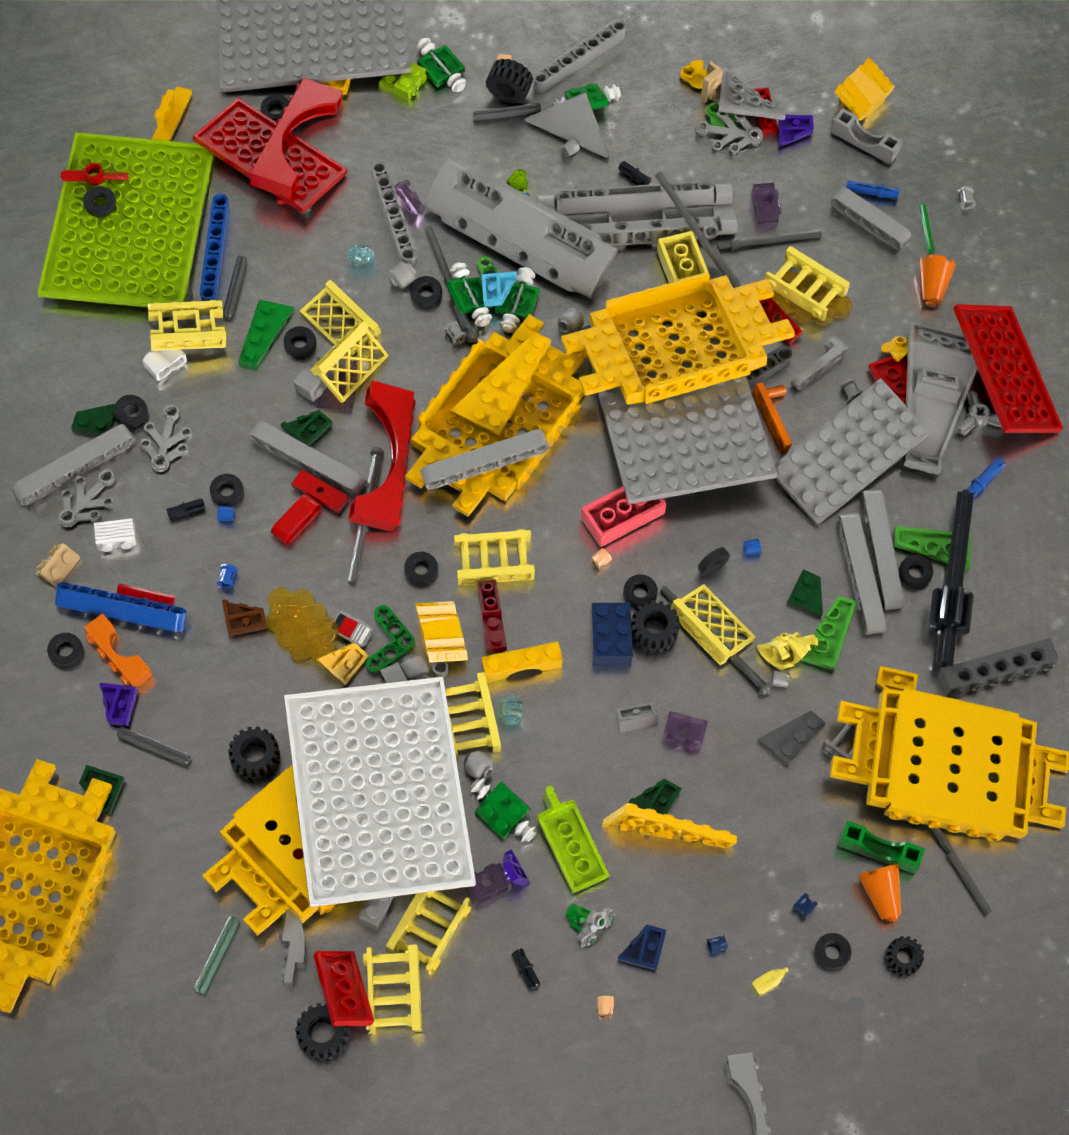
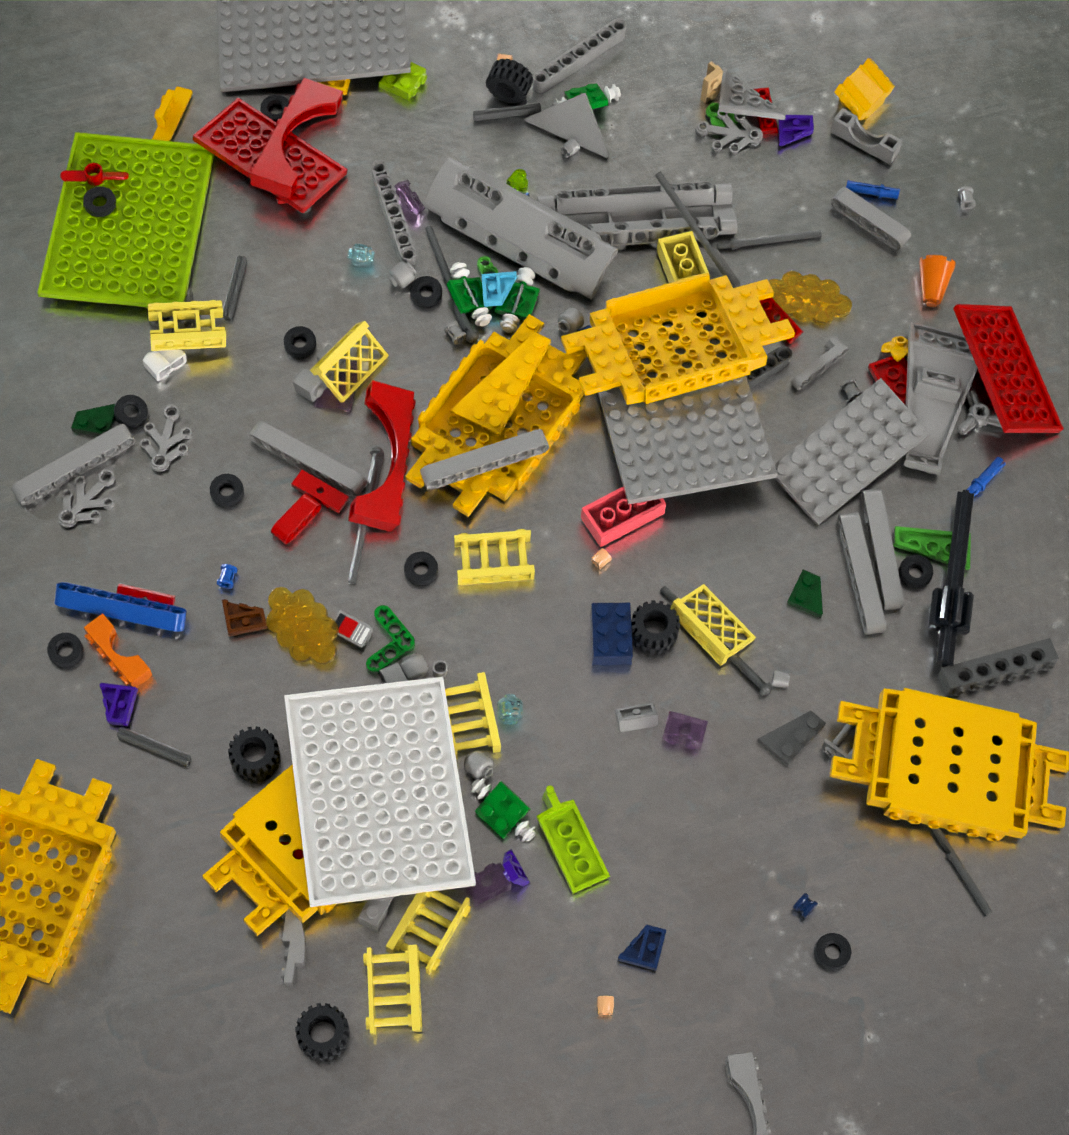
(58, 564): tan bracket -> none
(108, 777): dark green wing -> none
(115, 534): white brick -> none
(185, 508): black axle -> none
(215, 243): blue beam -> none
(216, 955): sand green axle -> none
(225, 513): blue hose -> none
(265, 326): green wing -> none
(308, 427): dark green wing -> none
(343, 662): yellow wing -> none
(343, 988): red plate -> none
(348, 307): light yellow fence -> none
(441, 65): green plate -> none
(441, 632): yellow slope -> none
(491, 616): dark red slope -> none
(526, 968): black axle -> none
(541, 657): yellow arch -> none
(595, 920): light grey plant -> none
(634, 173): black axle -> none
(643, 580): black tyre -> none
(652, 823): yellow wing -> none
(658, 797): dark green wing -> none
(696, 73): yellow plate -> none
(713, 561): black tyre -> none
(716, 944): dark blue hose -> none
(752, 547): blue hose -> none
(768, 211): clear purple brick -> none
(768, 980): light yellow piece -> none
(770, 415): orange piece -> none
(786, 649): light yellow helmet -> none
(814, 270): light yellow fence -> none
(831, 634): bright green wing -> none
(862, 841): green arch -> none
(884, 891): orange cone -> none
(895, 679): yellow wing -> none
(910, 945): black tyre -> none
(927, 229): green bar -> none

